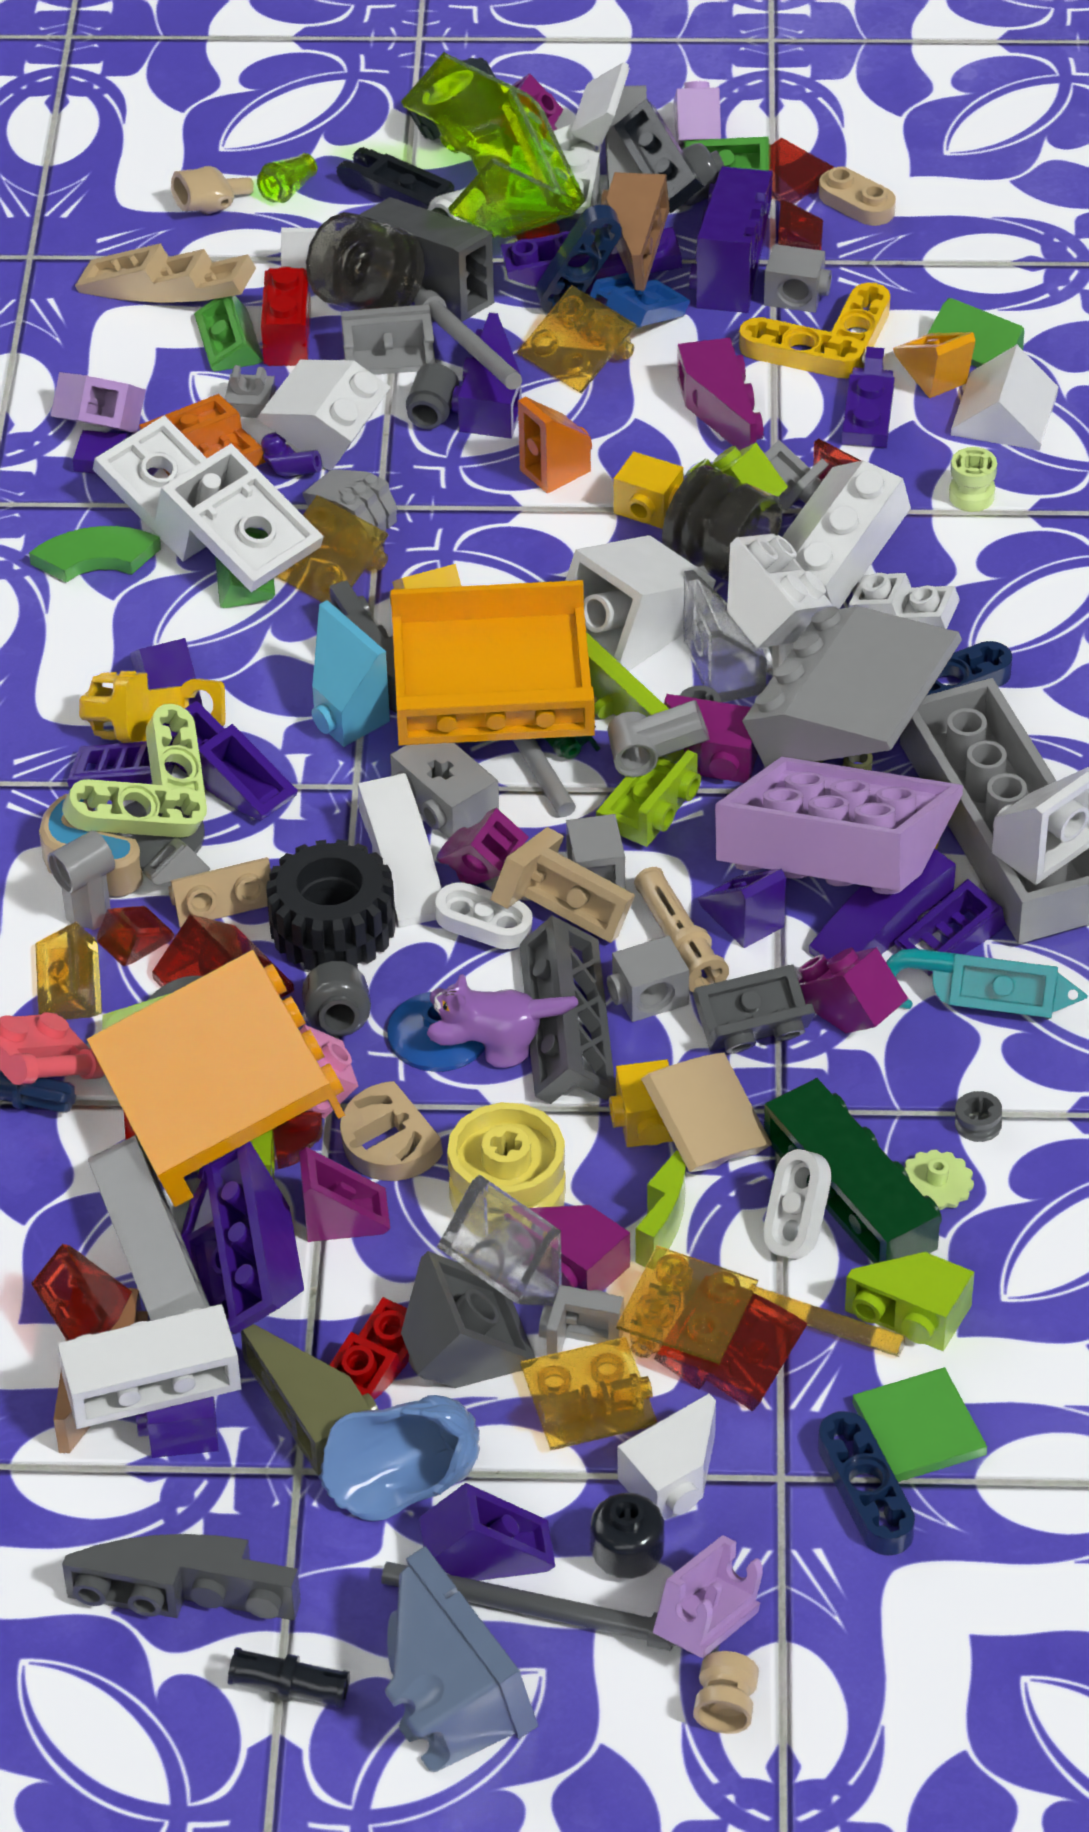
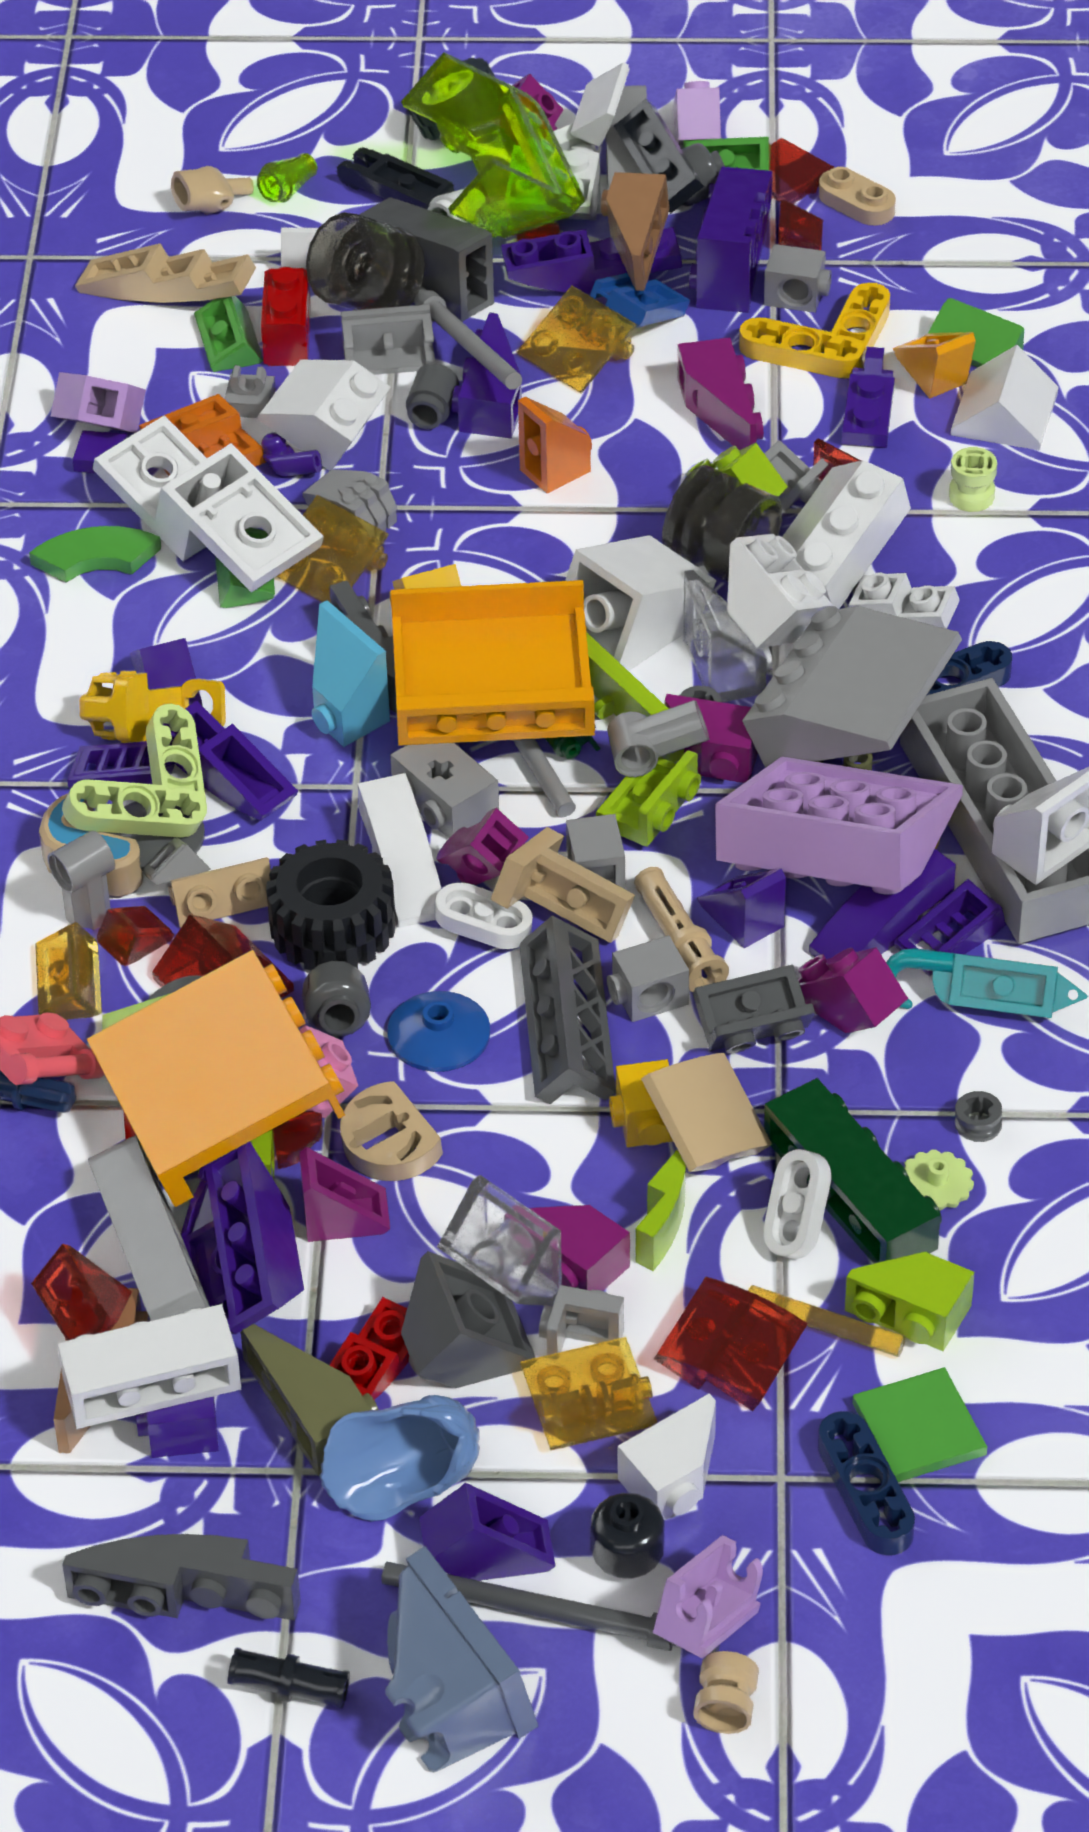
(499, 1019): medium lavender animal -> none
(512, 1149): light yellow wheel -> none
(580, 242): dark blue beam -> none
(646, 488): yellow brick -> none
(685, 1306): clear yellow hinge -> none

